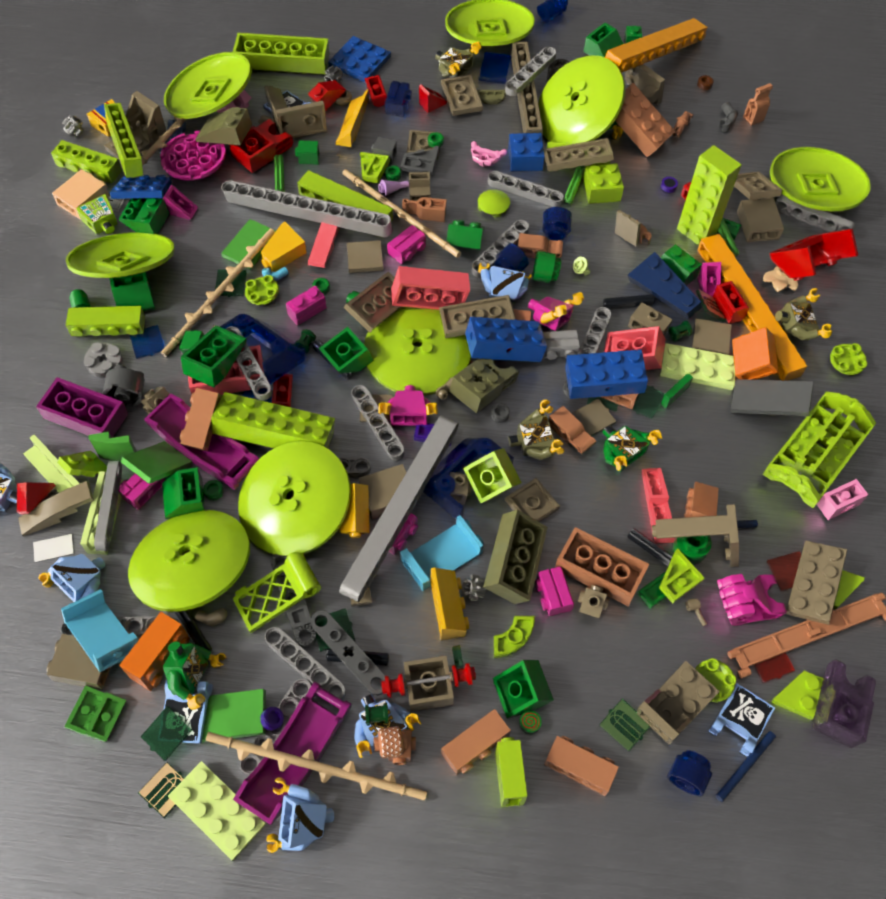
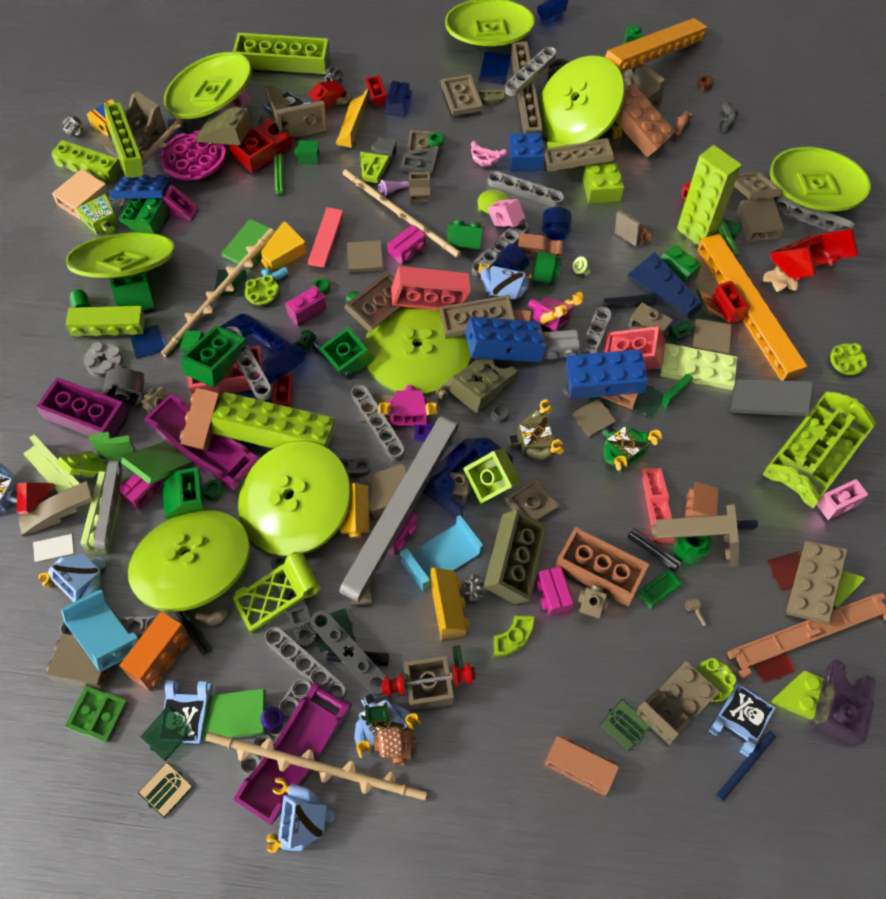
(185, 669): green torso -> none
(215, 812): yellowish green plate -> none
(308, 208): light grey beam -> none
(325, 189): lime brick -> none
(360, 58): blue plate -> none
(393, 173): green tile -> none
(426, 208): nougat piece -> none
(430, 99): red slope -> none
(456, 61): torso -> none
(475, 742): nougat brick -> none
(506, 213): none -> bright pink brick
(510, 772): lime brick -> none
(522, 688): green slope -> none
(530, 722): green tile -> none
(571, 429): nougat piece -> none
(574, 184): bright green axle -> none
(602, 40): green slope -> none
(669, 184): dark purple tile -> none
(679, 577): lime wing -> none
(690, 773): clear blue piece -> none
(709, 277): dark pink slope -> none
(749, 600): dark pink piece -> none
(755, 355): orange brick -> none
(758, 106): nougat piece -> none
(799, 319): torso -> none

